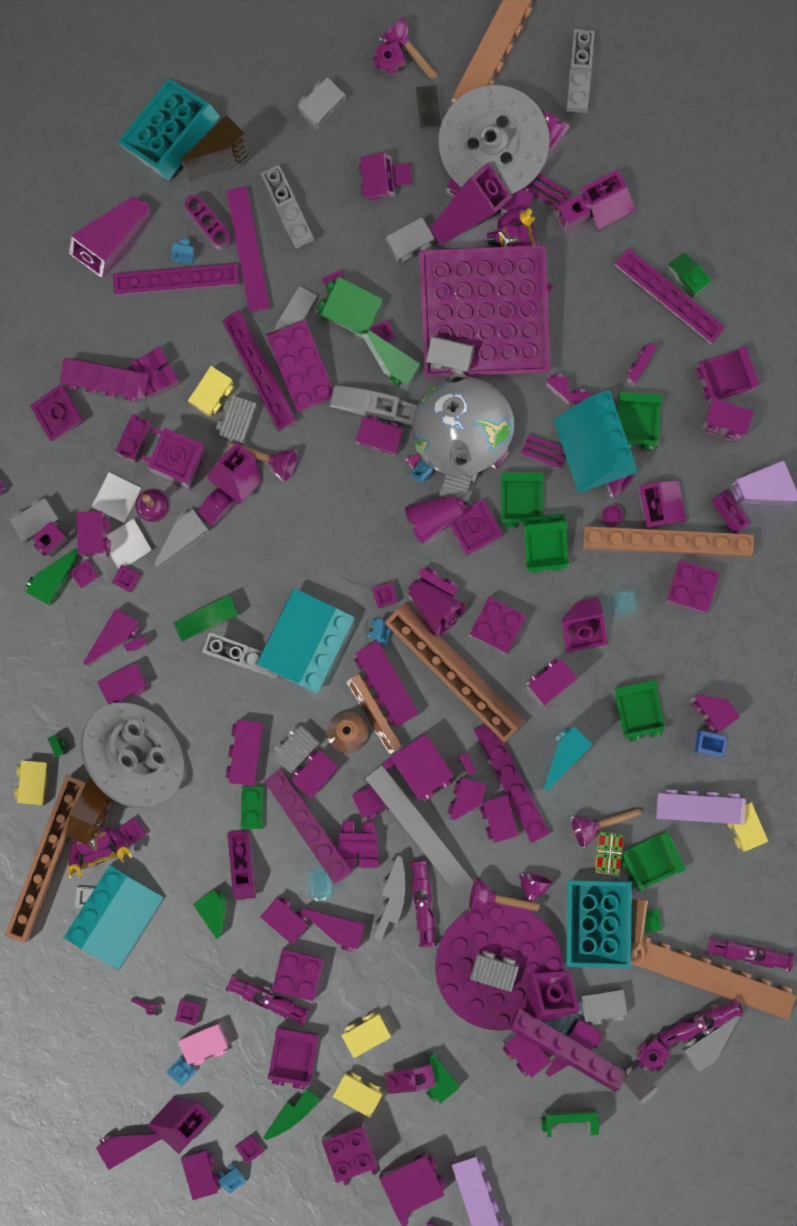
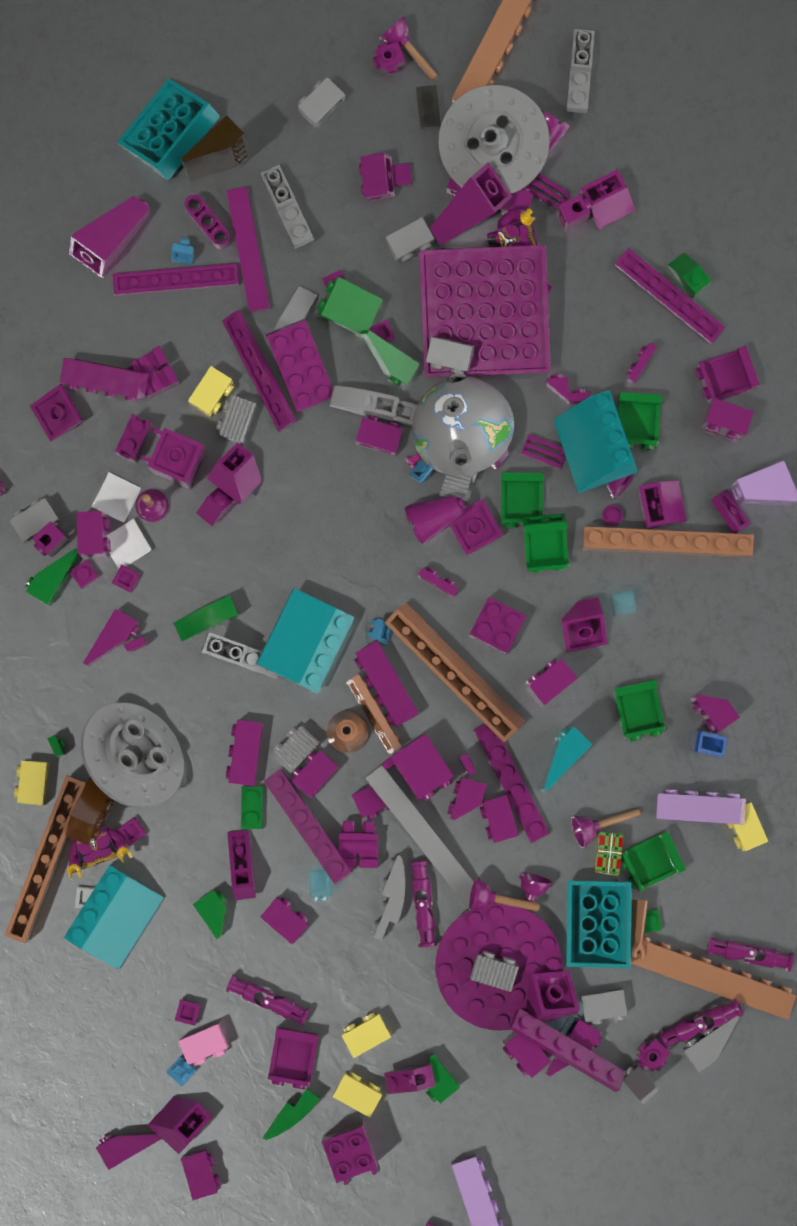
(123, 684): magenta brick -> none
(149, 1007): magenta hand -> none
(183, 534): light grey slope -> none
(231, 1180): dark azure tile -> none
(249, 1148): magenta tile -> none
(282, 463): magenta piece -> none
(297, 974): magenta brick -> none
(341, 930): magenta slope -> none
(384, 595): magenta plate -> none
(412, 1185): magenta container -> none
(436, 606): magenta cone -> none
(570, 1116): green panel -> none
(692, 587): magenta brick -> none

